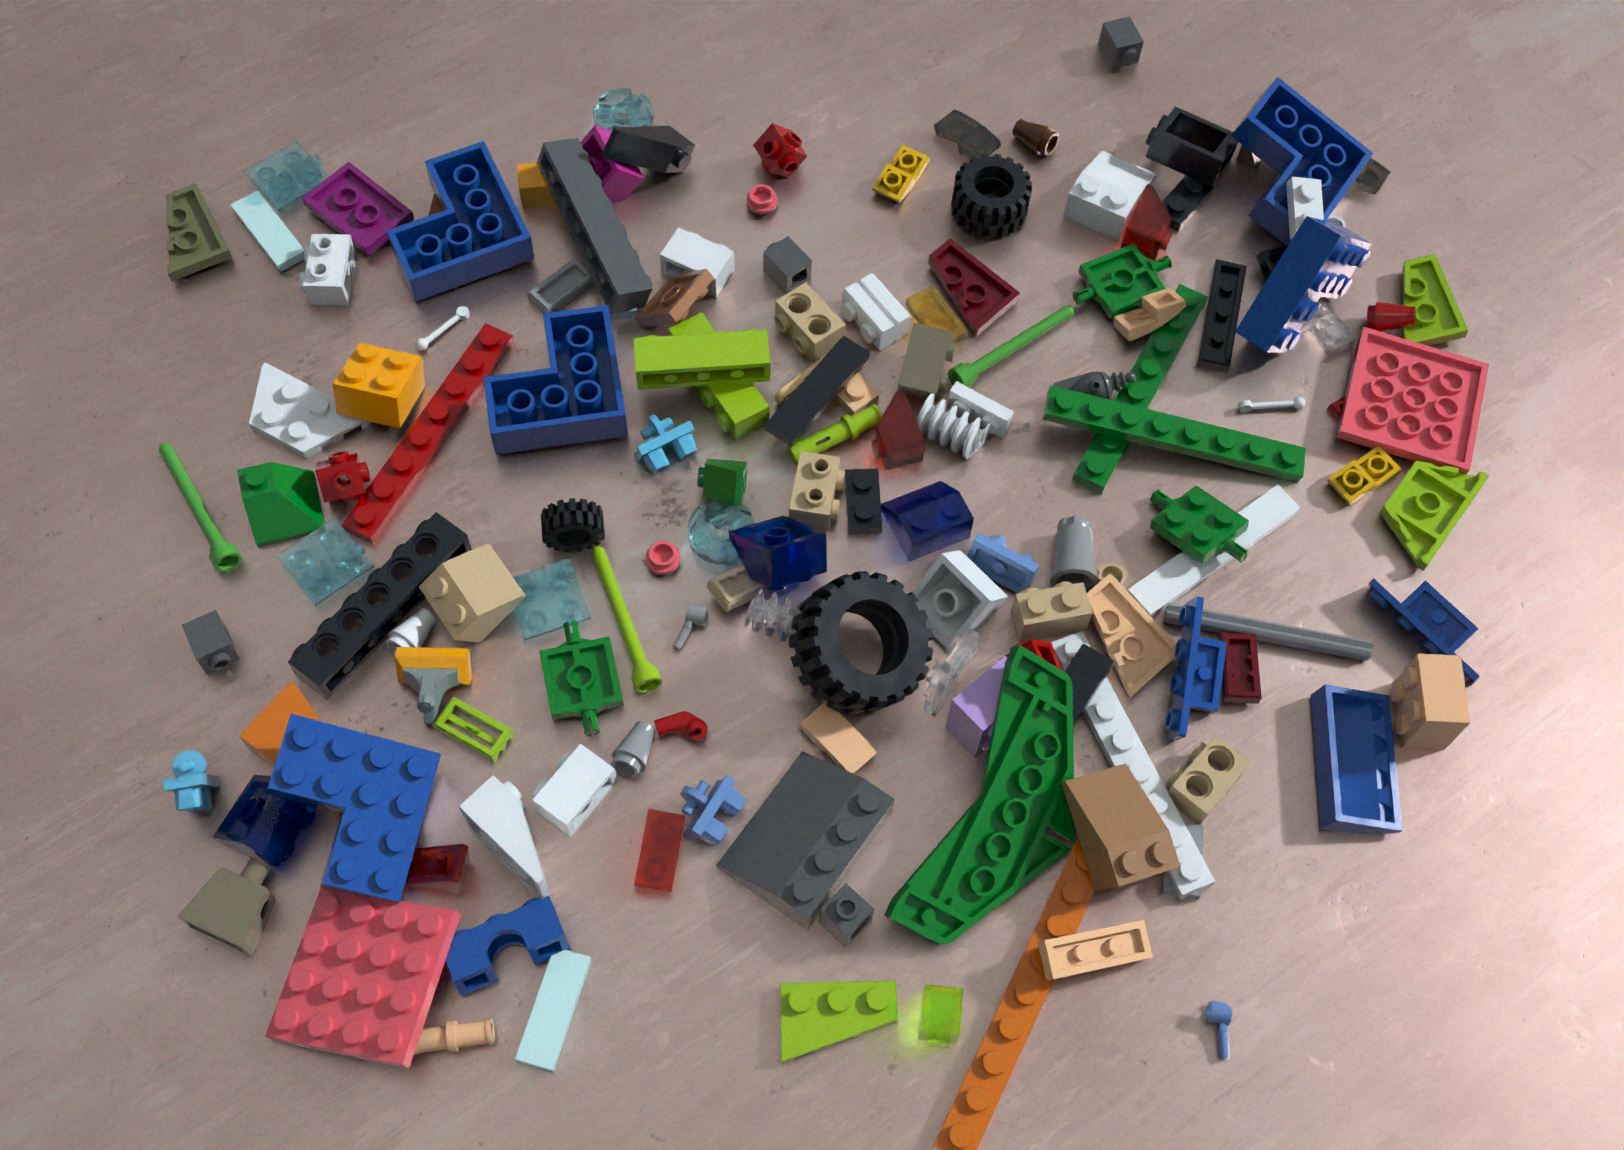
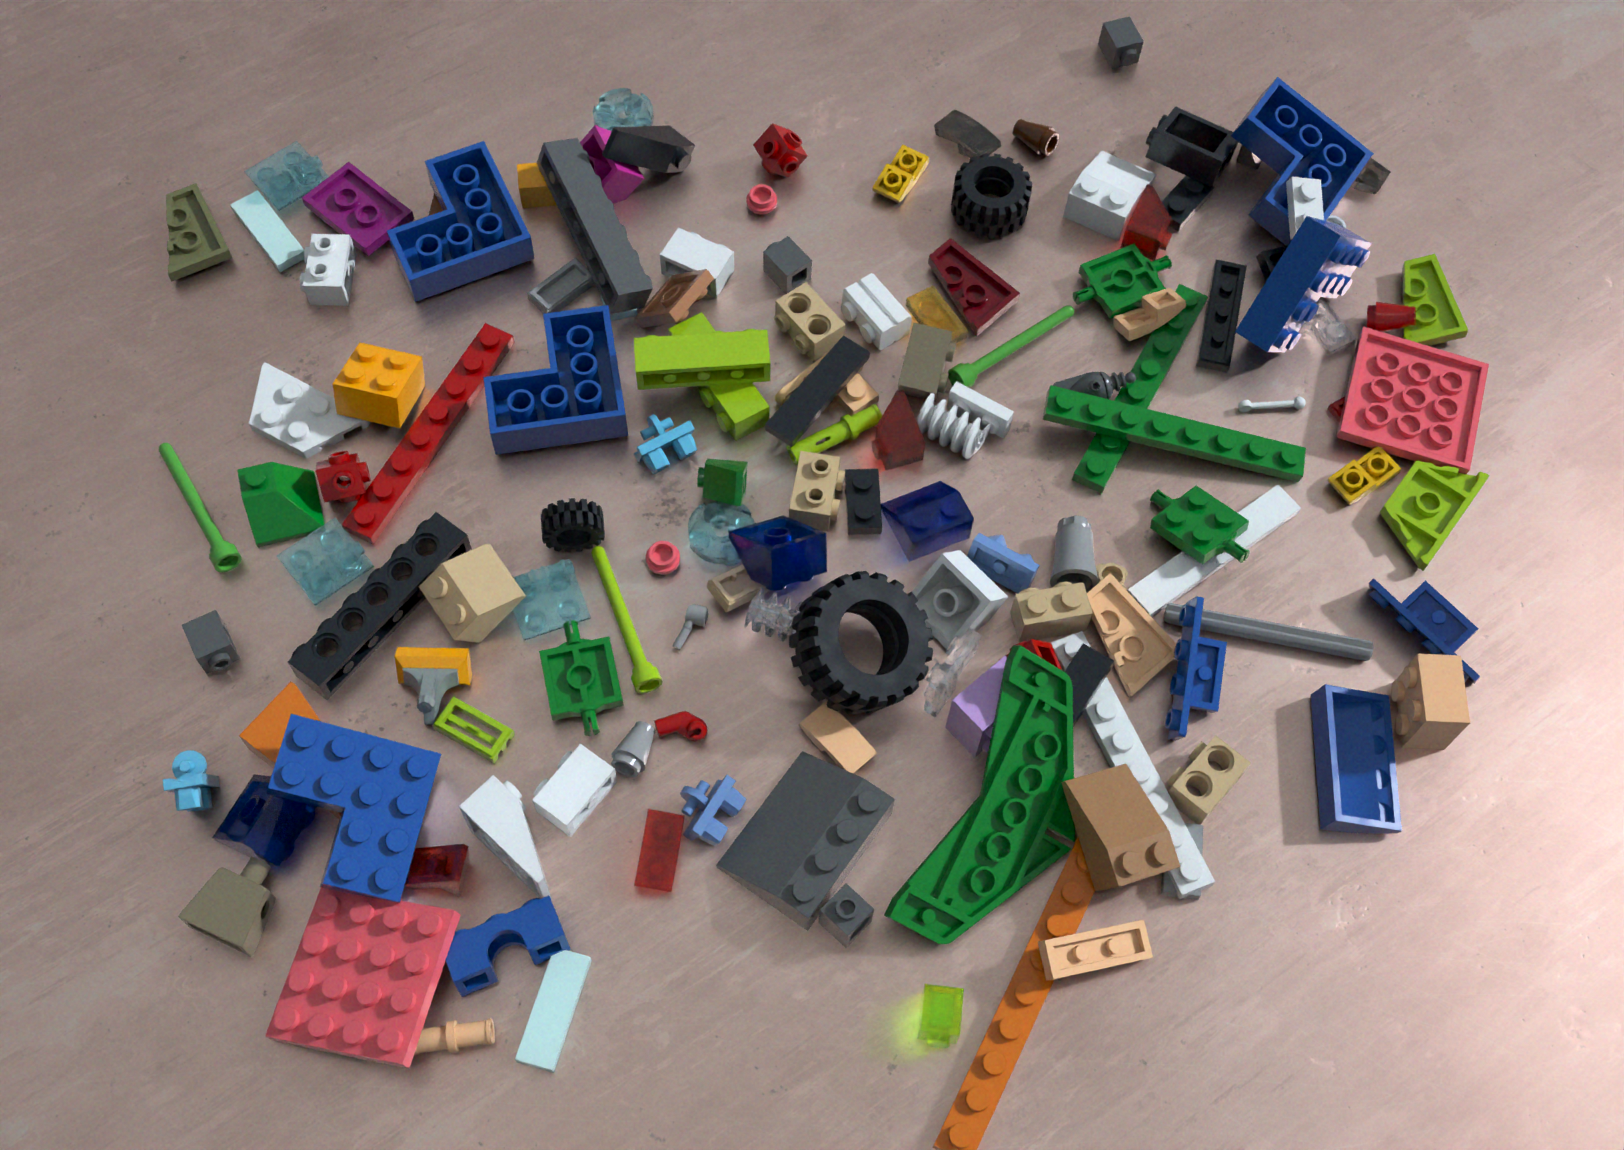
(412, 631): white cone -> none
(462, 313): white hinge -> none
(832, 1012): lime wing -> none
(1220, 1014): medium blue hand -> none
(1241, 669): dark red plate -> none

